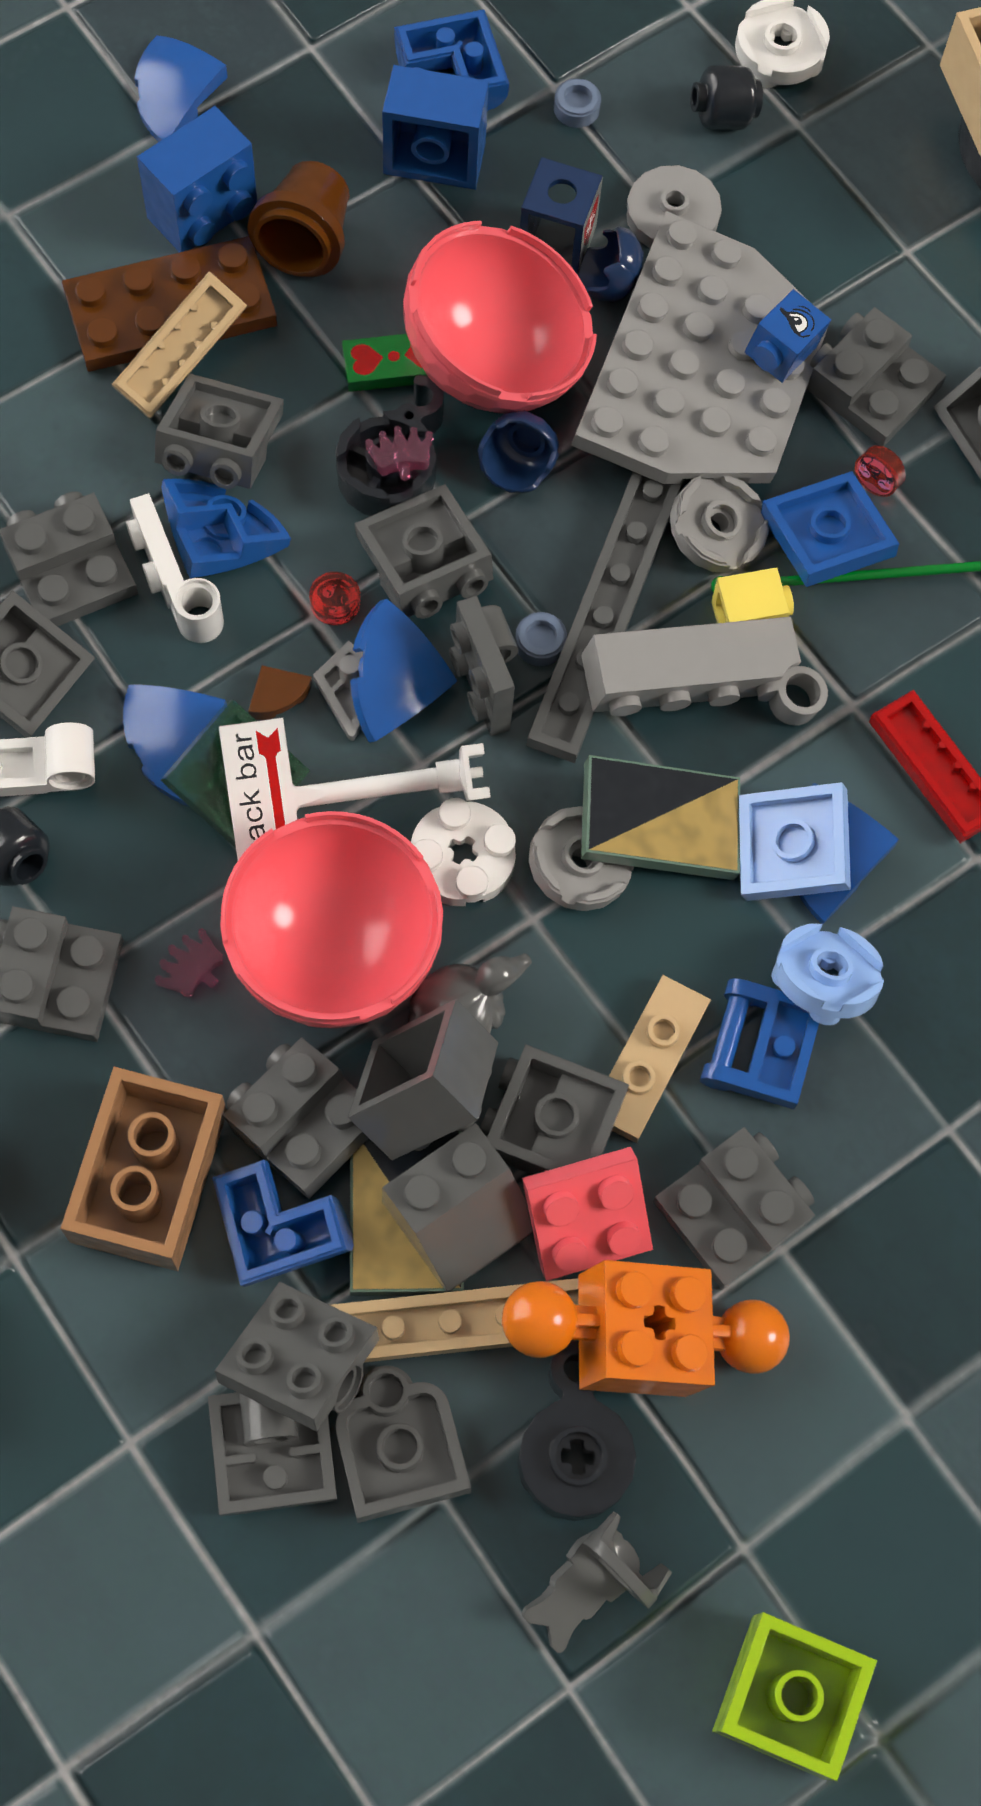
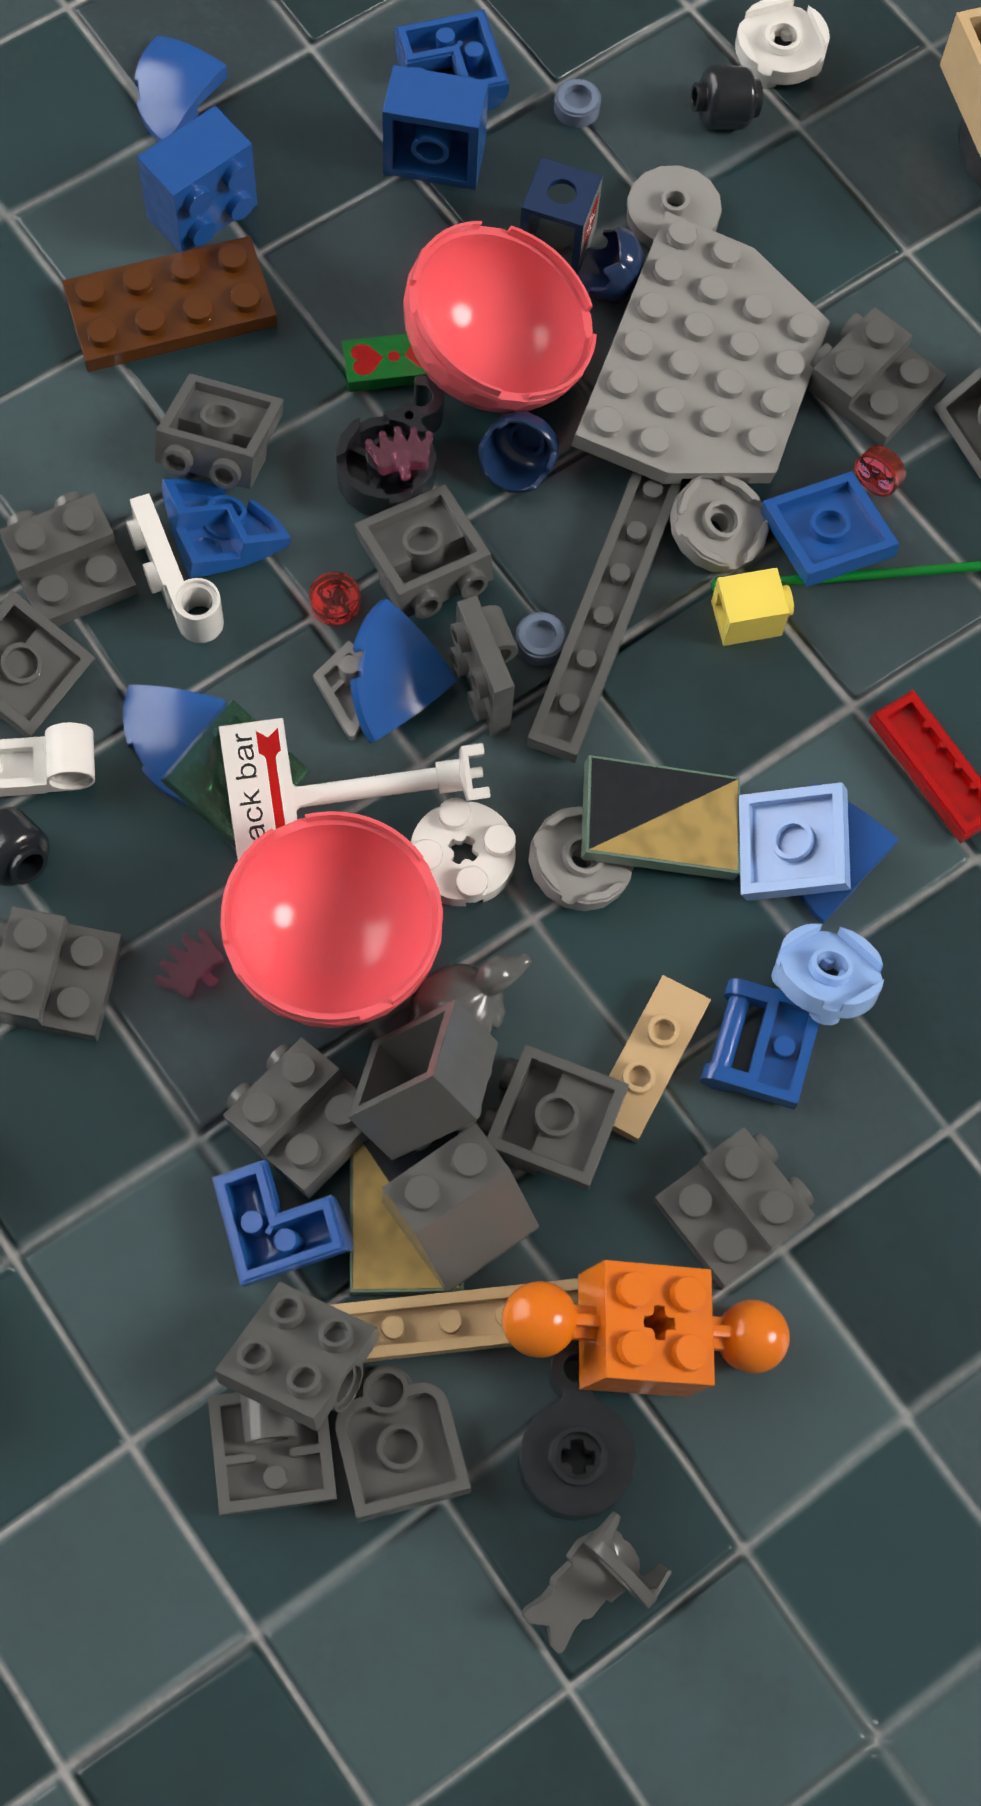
(144, 1169): medium nougat brick -> none
(179, 345): tan plate -> none
(277, 692): reddish brown tile -> none
(302, 221): reddish brown piece -> none
(588, 1213): coral plate -> none
(701, 665): light grey hinge -> none
(787, 336): blue brick -> none
(795, 1696): lime brick -> none

